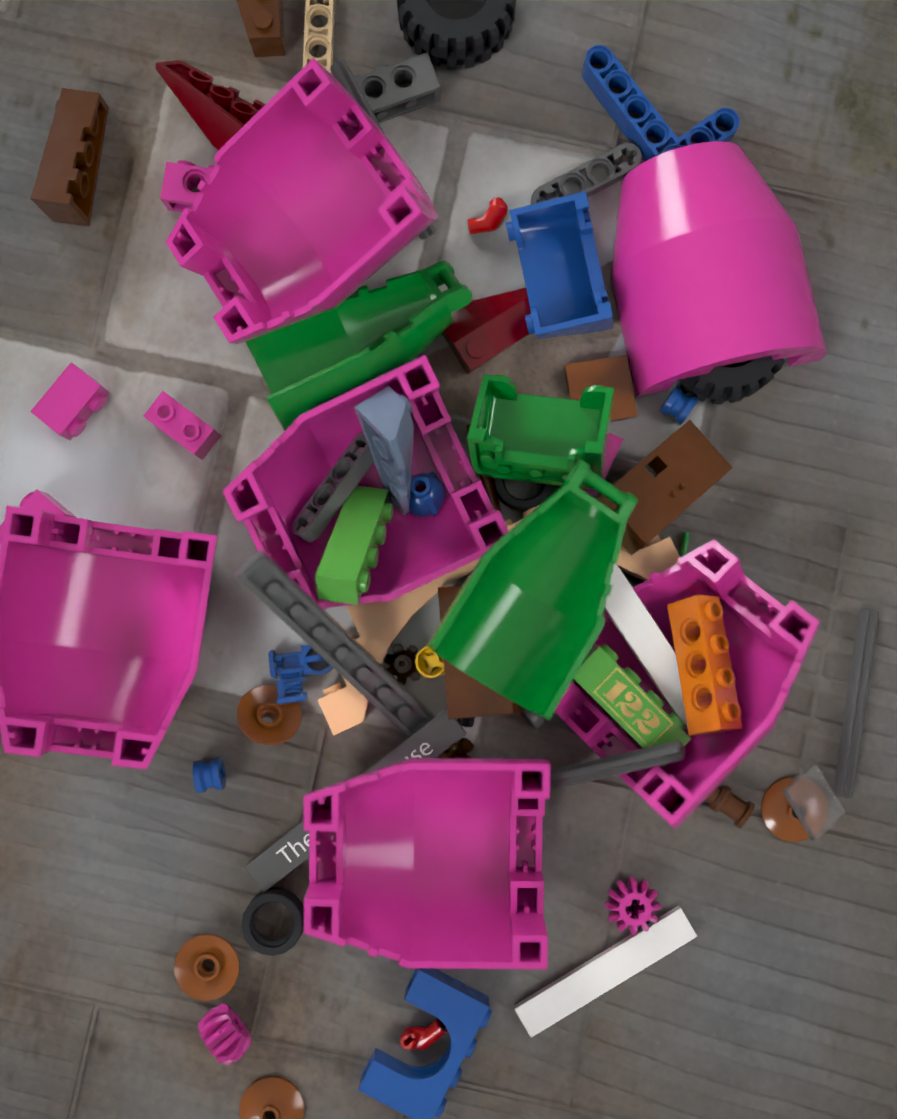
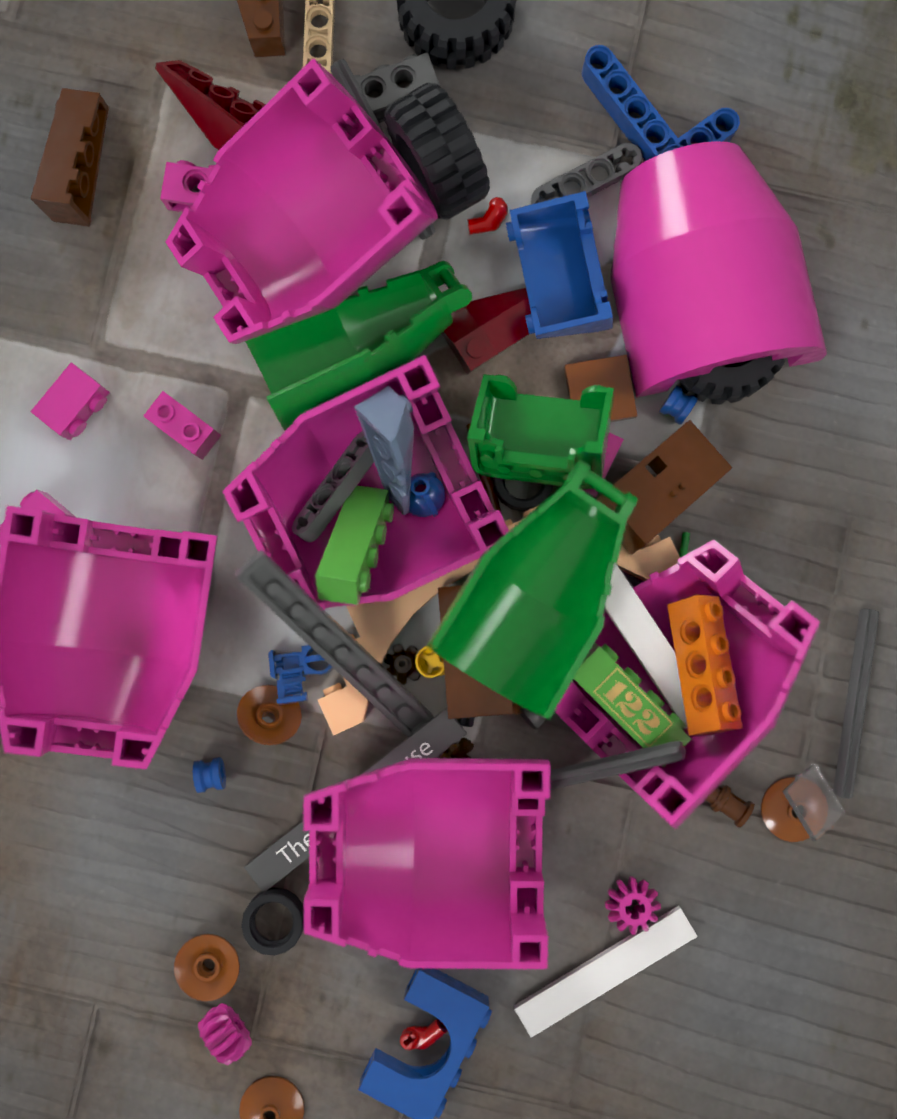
(438, 148): none -> black tyre

